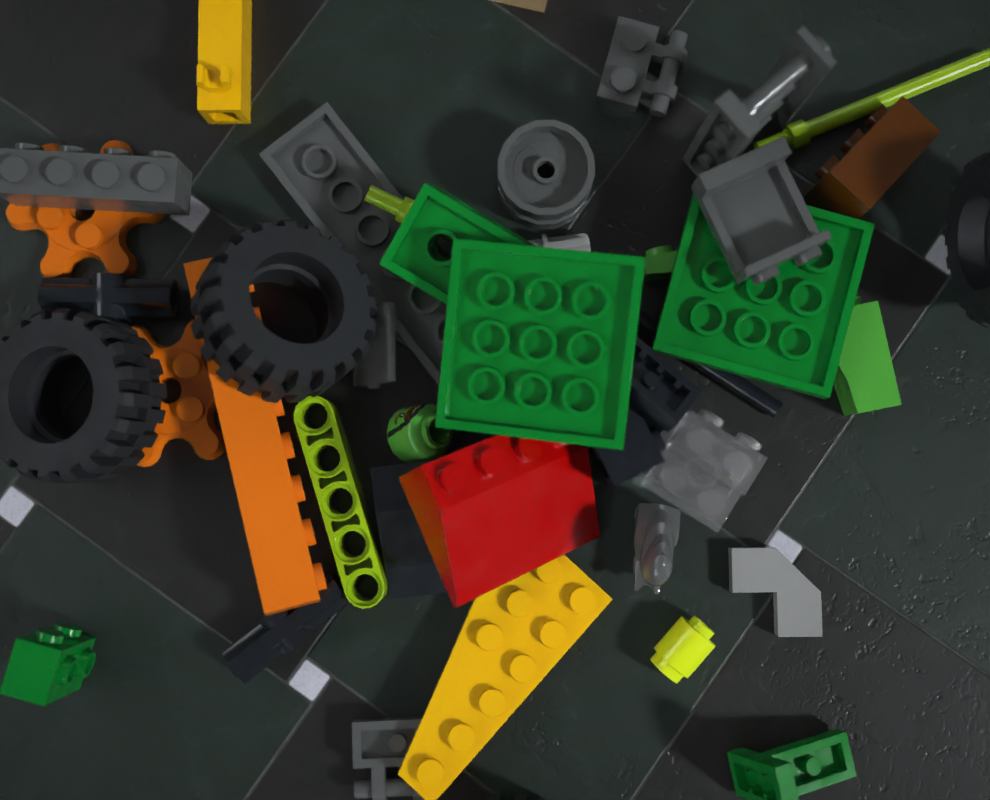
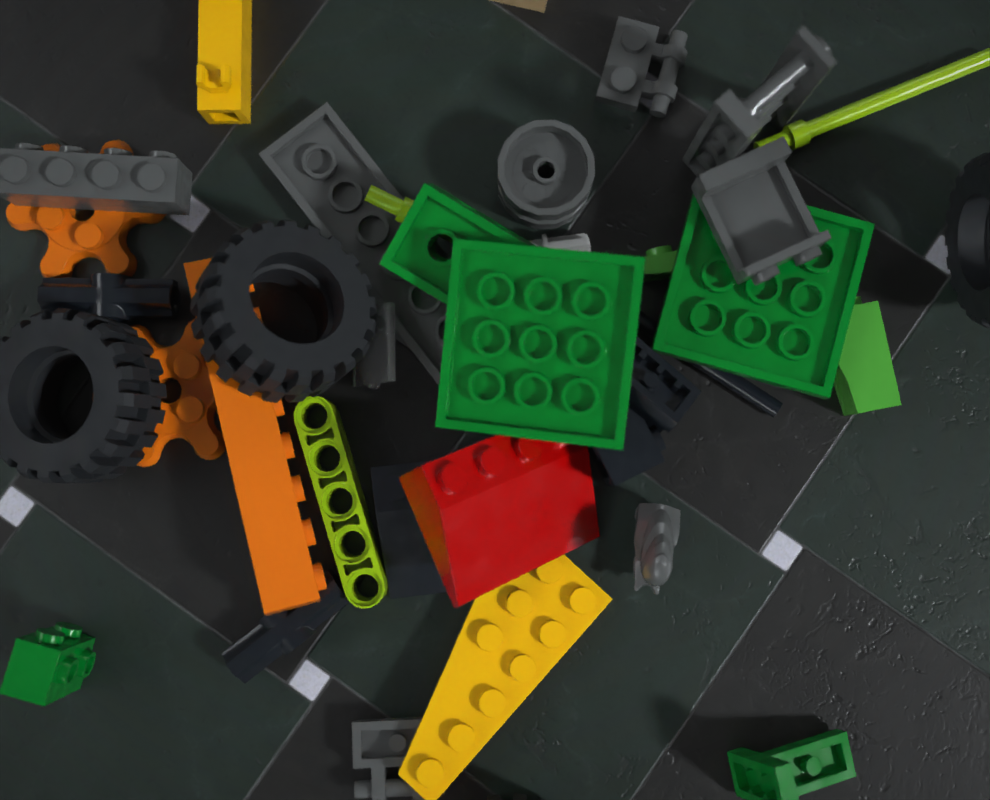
(414, 434): bright green head -> none
(683, 648): neon yellow brick -> none
(705, 469): clear plate -> none
(795, 598): light grey tile -> none
(872, 160): reddish brown wedge -> none

